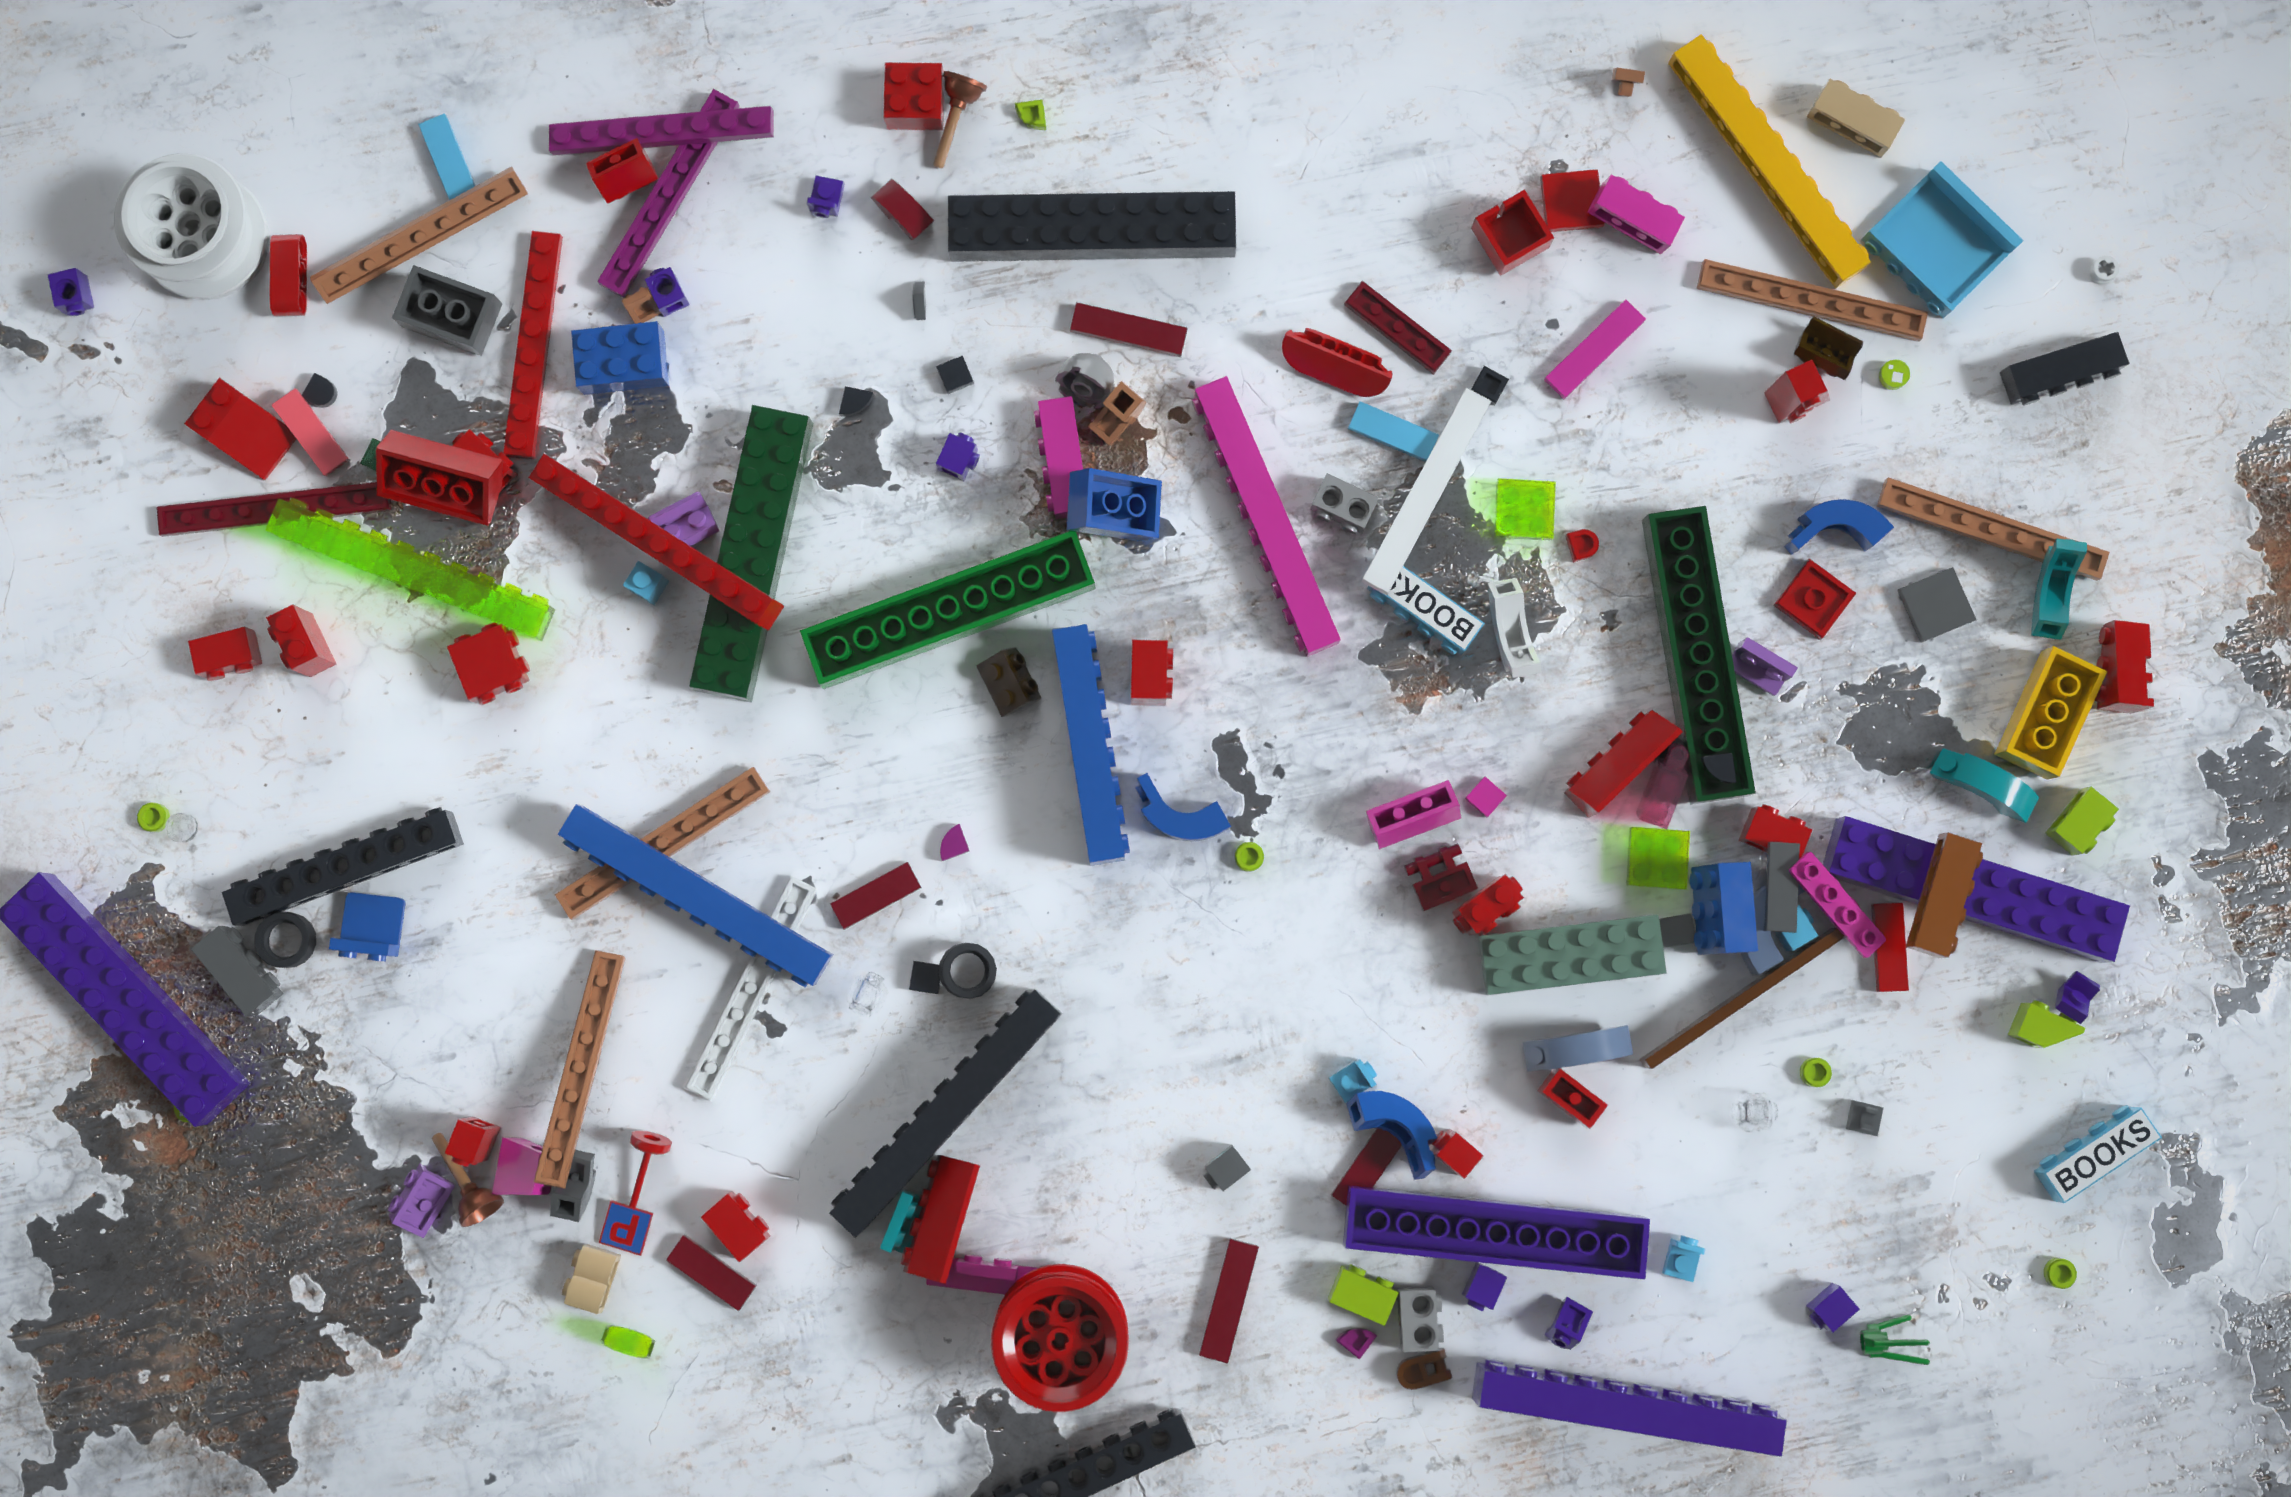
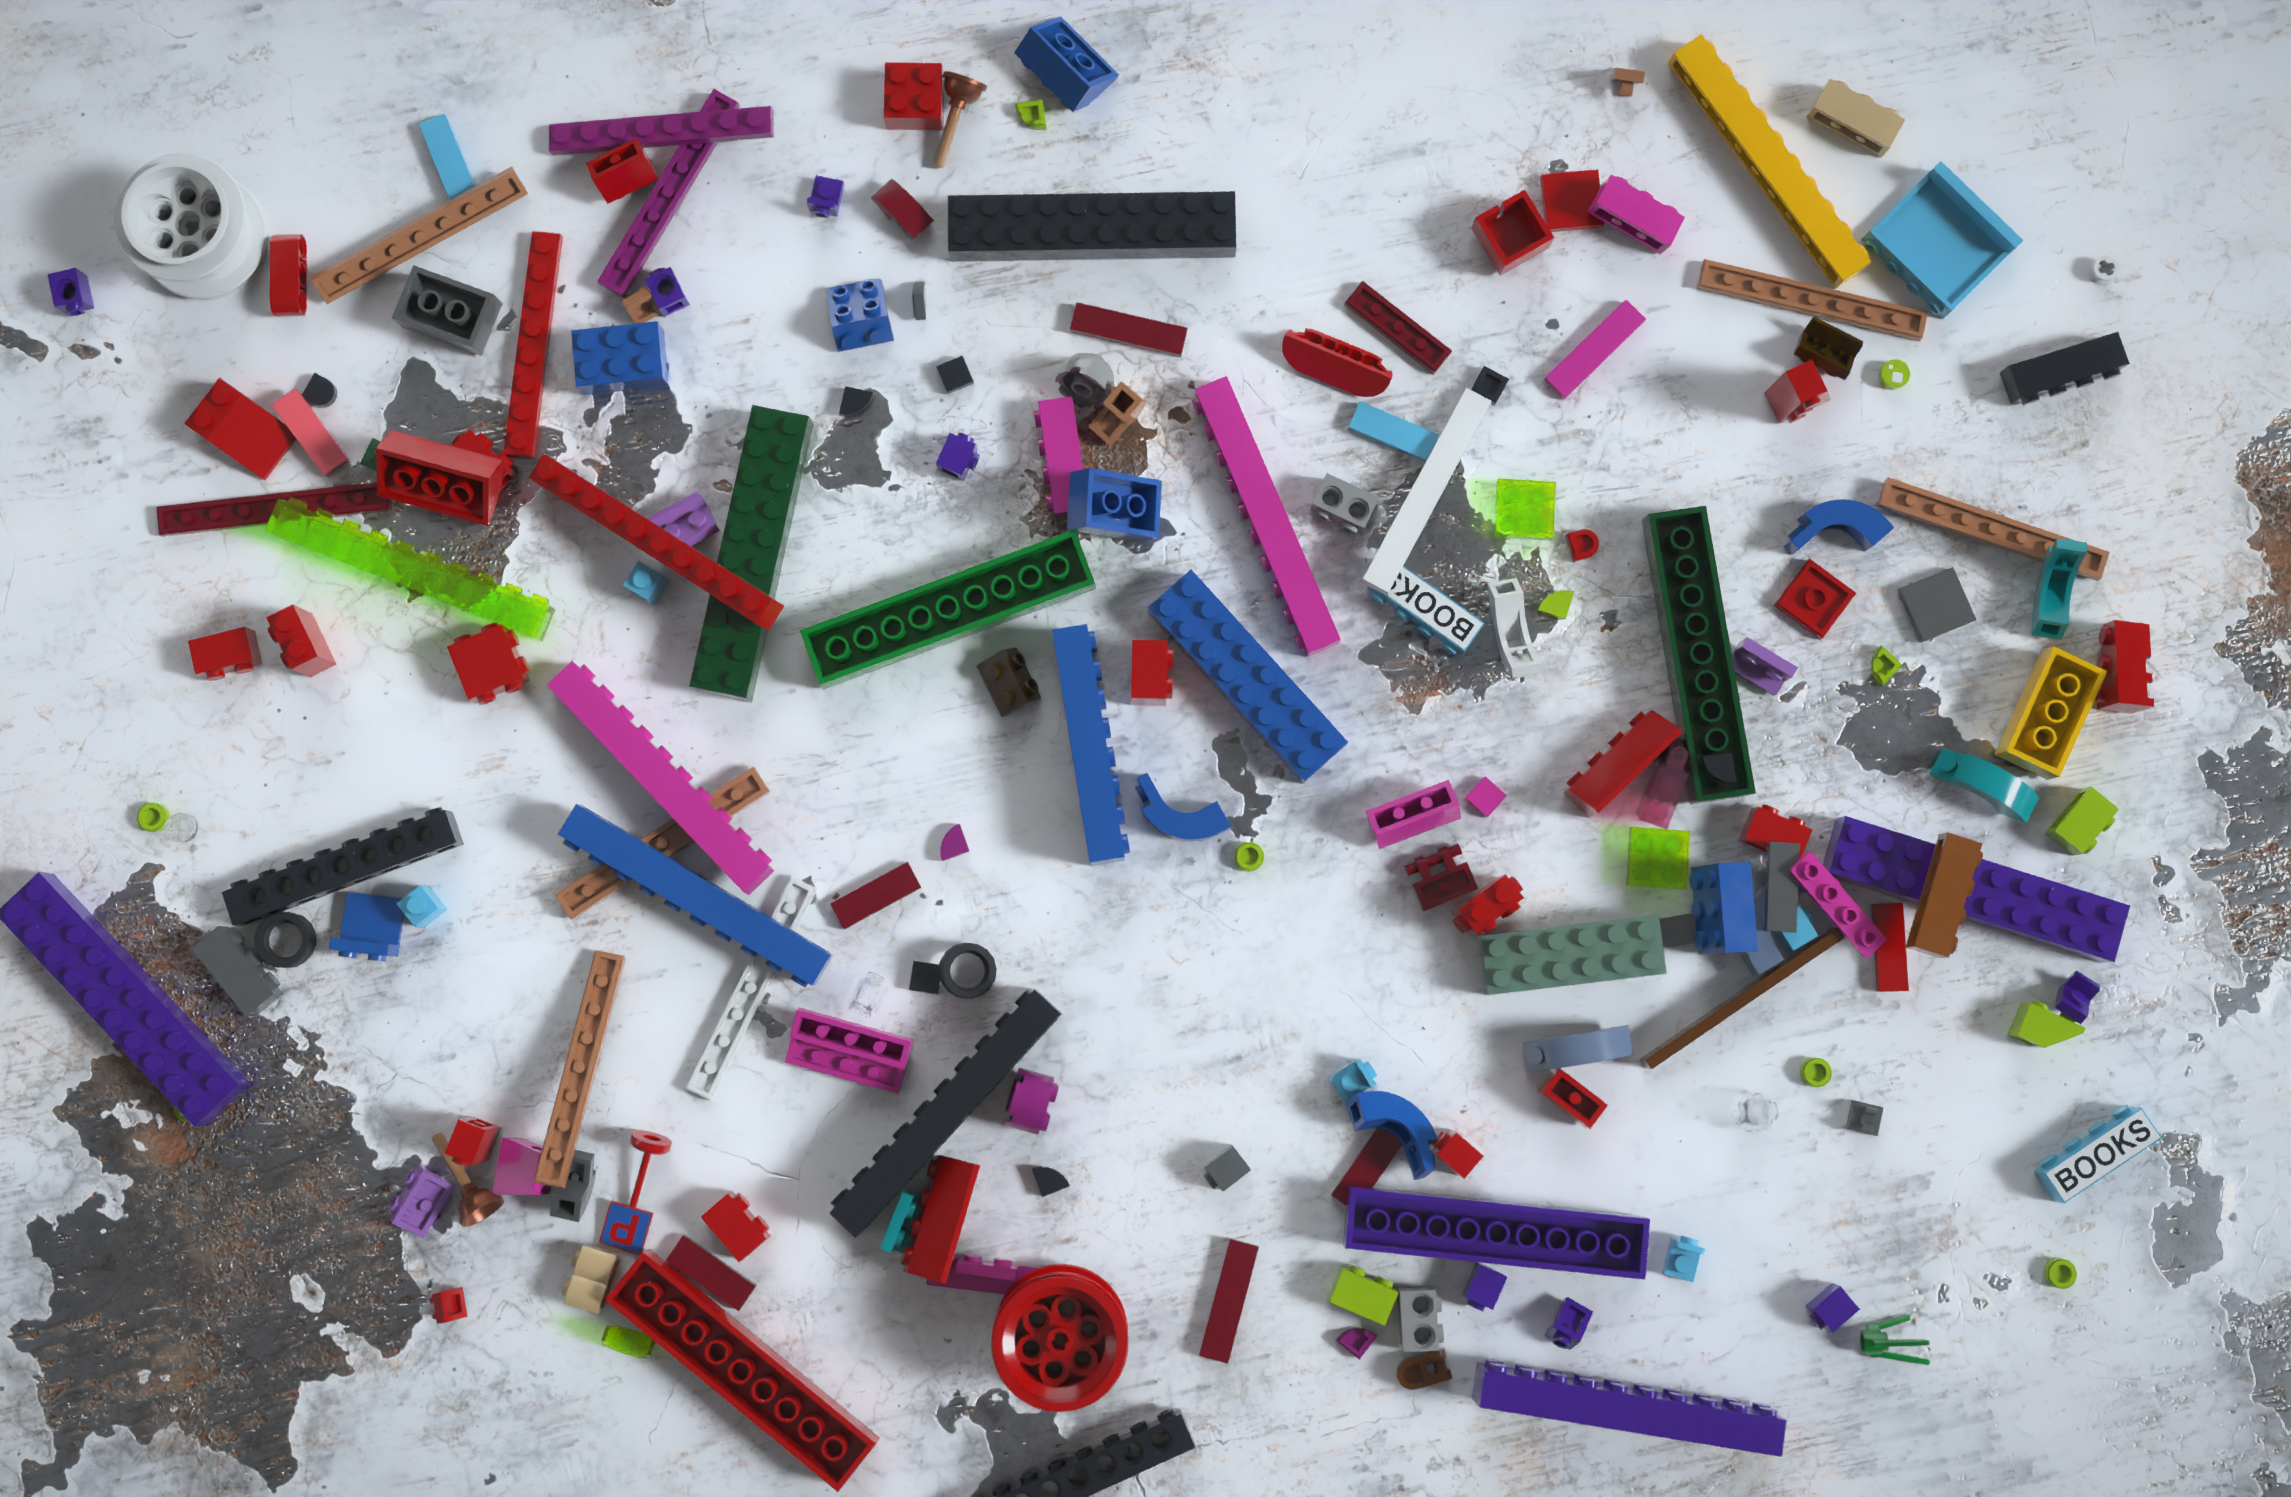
(422, 906): none -> medium azure brick
(449, 1305): none -> red tile
(661, 778): none -> dark pink brick
(742, 1369): none -> red brick
(849, 1050): none -> dark pink brick
(859, 314): none -> blue bracket
(1030, 1101): none -> magenta brick
(1049, 1180): none -> black tile
(1065, 63): none -> blue slope
(1247, 676): none -> blue brick
(1557, 604): none -> lime tile
(1884, 665): none -> lime tile

